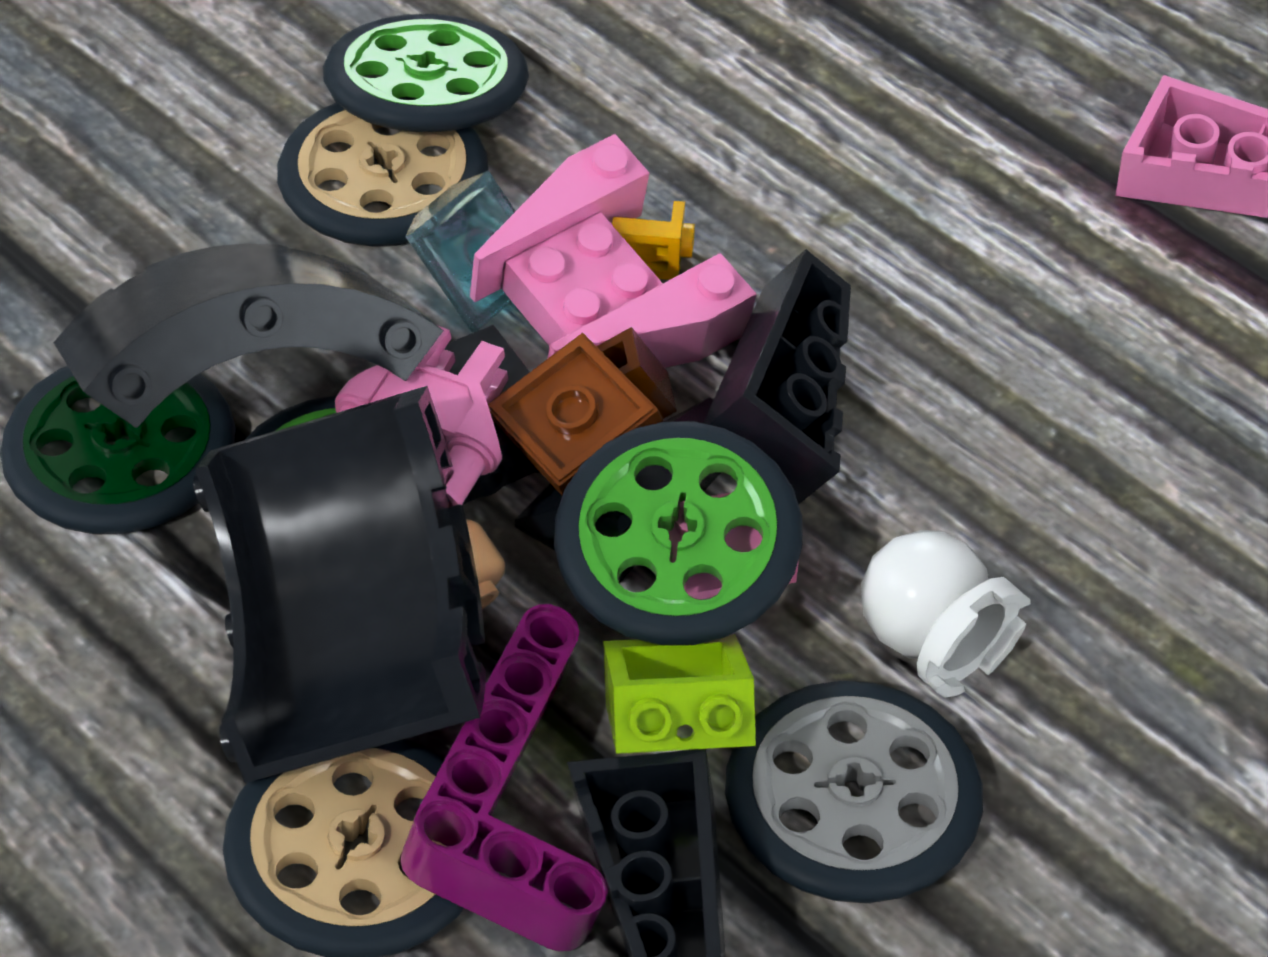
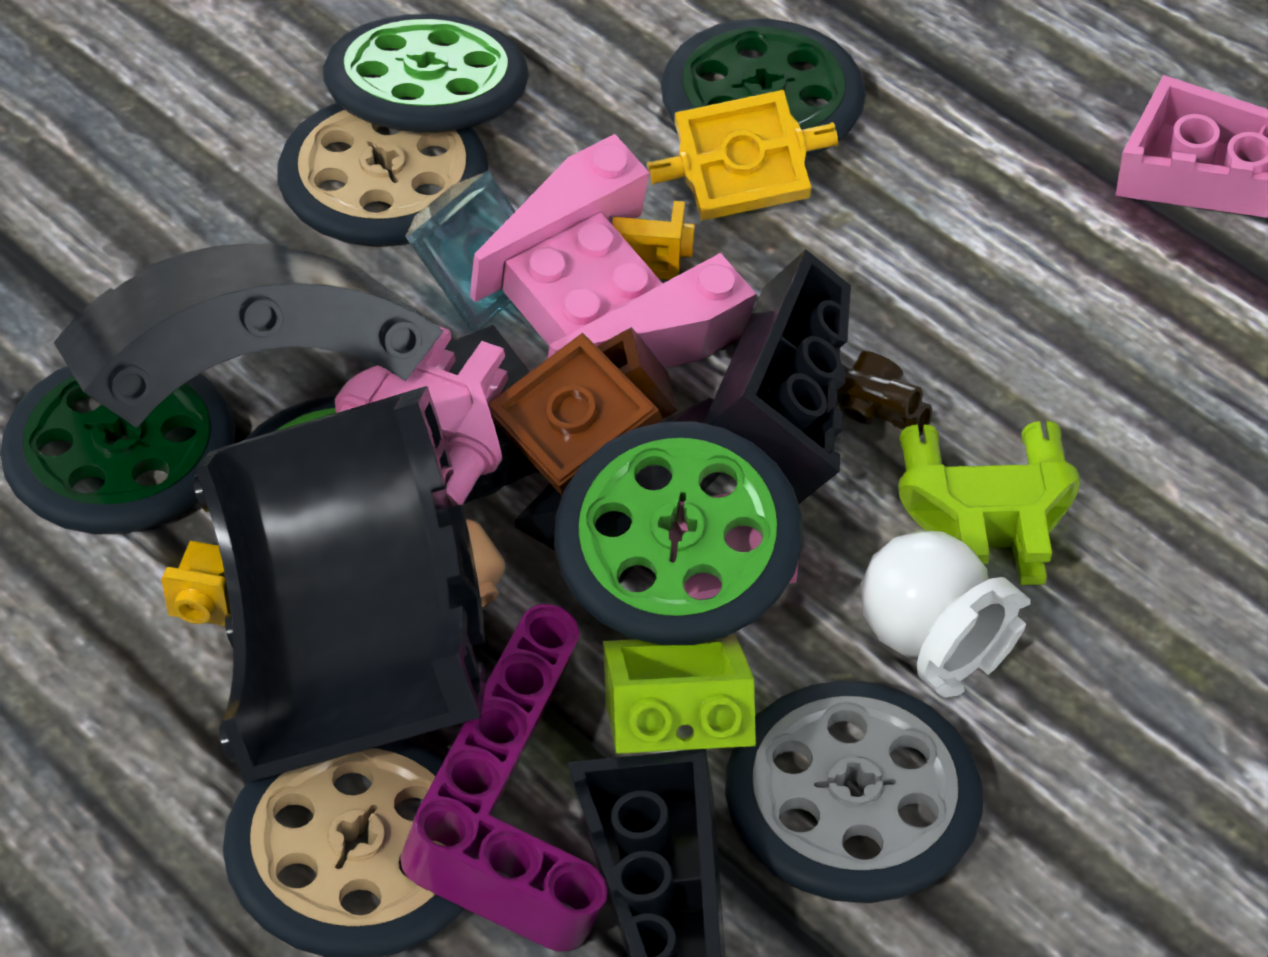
(198, 587): none -> yellow bracket
(742, 155): none -> yellow plate
(782, 43): none -> dark green wedge
(876, 390): none -> dark brown plate
(995, 502): none -> lime connector

